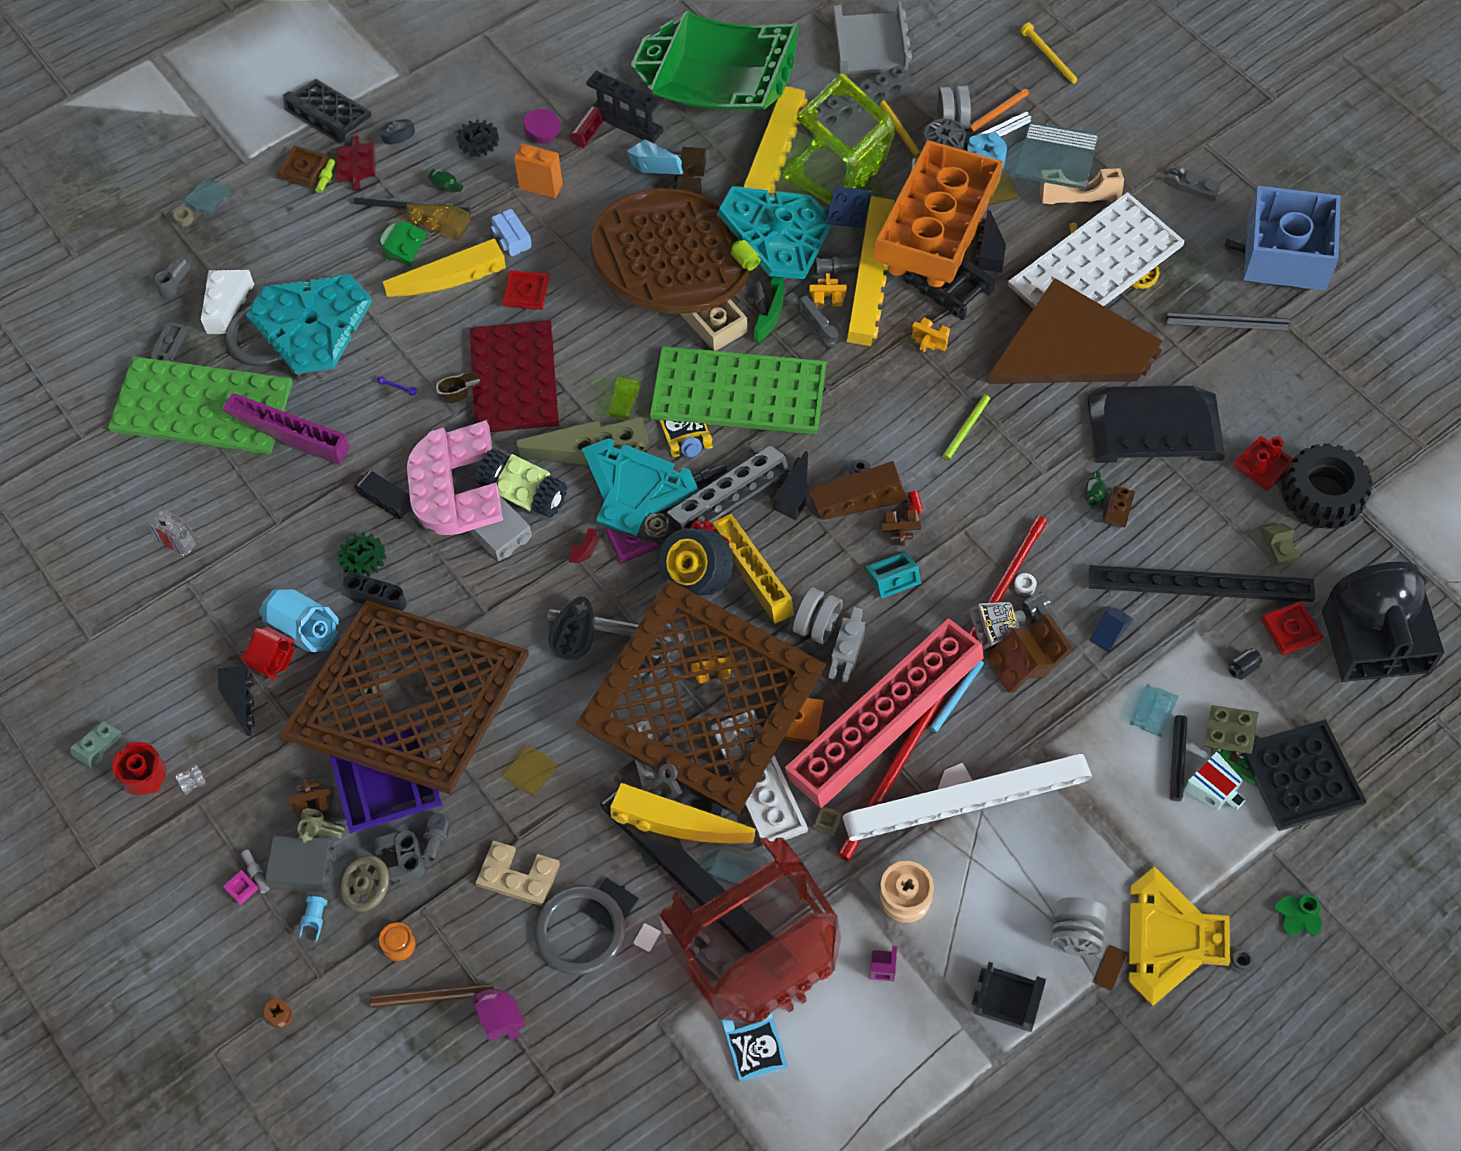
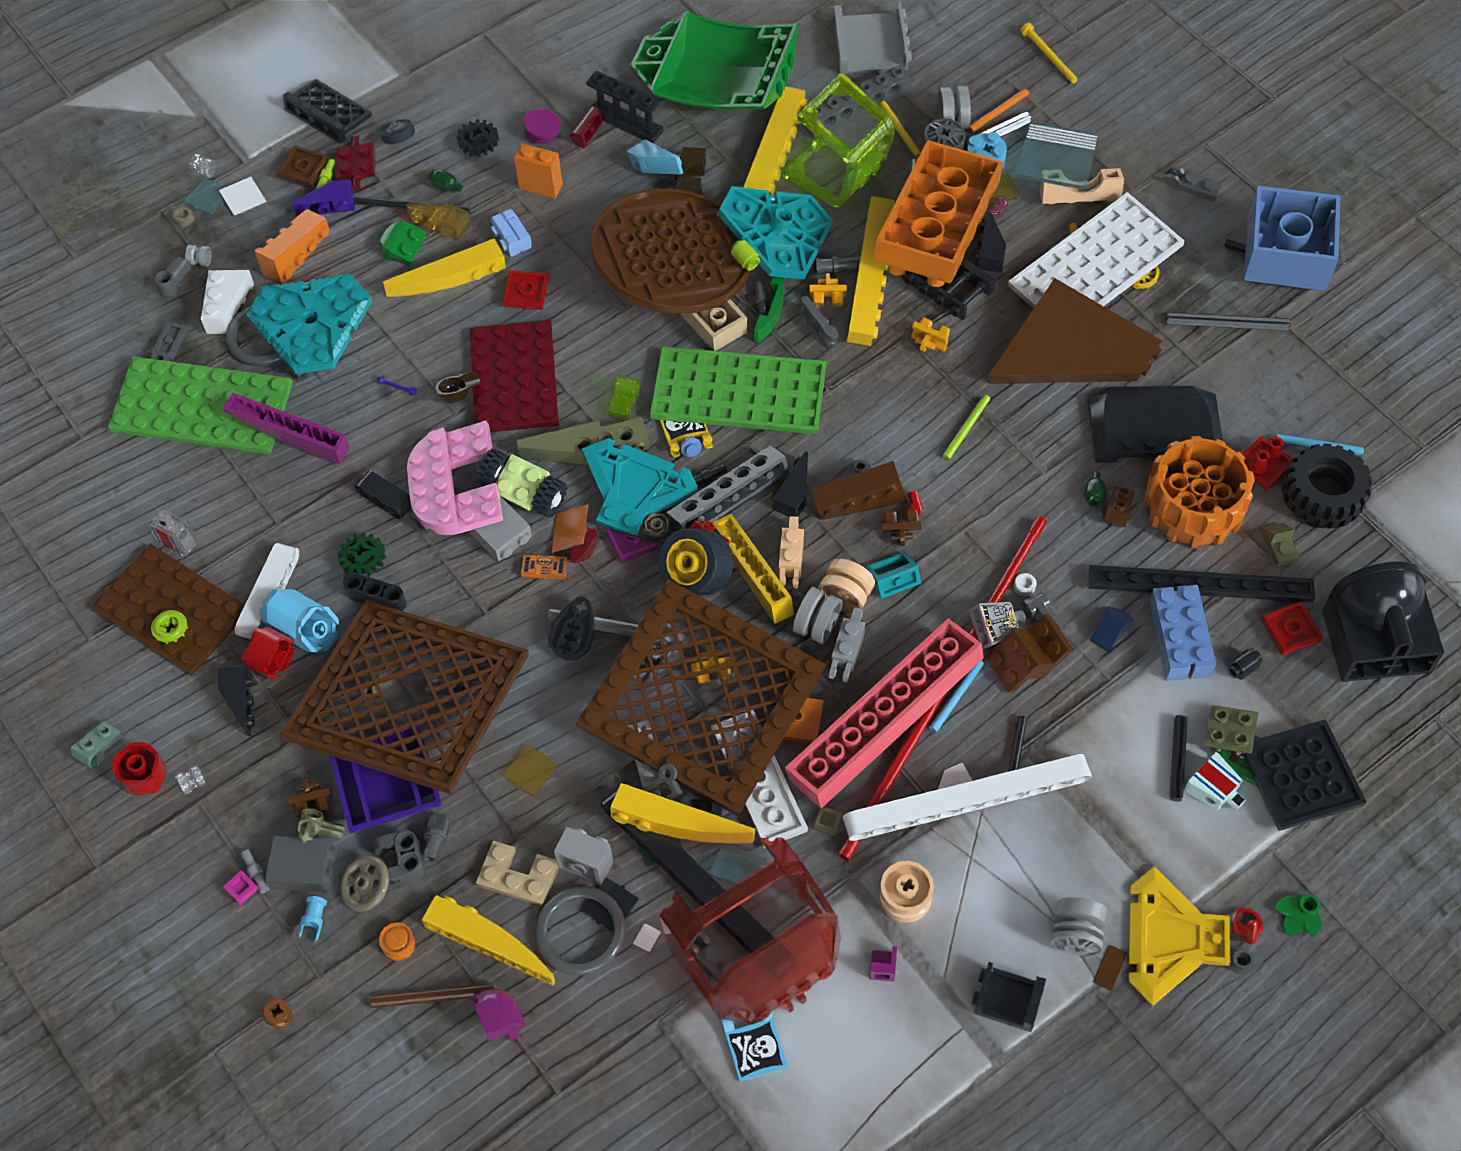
(163, 584): none -> reddish brown plate
(163, 621): none -> lime gear
(198, 255): none -> light grey wheel
(201, 165): none -> clear wheel
(242, 196): none -> white sticker
(272, 577): none -> white beam
(292, 246): none -> orange wedge
(328, 199): none -> dark purple slope
(483, 936): none -> yellow slope
(544, 567): none -> tile
(570, 528): none -> orange sticker
(584, 855): none -> light grey brick
(791, 552): none -> light nougat hinge
(848, 207): dark blue hinge -> none
(848, 582): none -> light nougat wheel
(999, 207): none -> clear pink arm
(1018, 743): none -> black bar
(1154, 710): clear light blue plate -> none
(1182, 632): none -> medium blue piece
(1204, 460): none -> orange wheel
(1250, 932): none -> red piece
(1304, 442): none -> medium azure bar

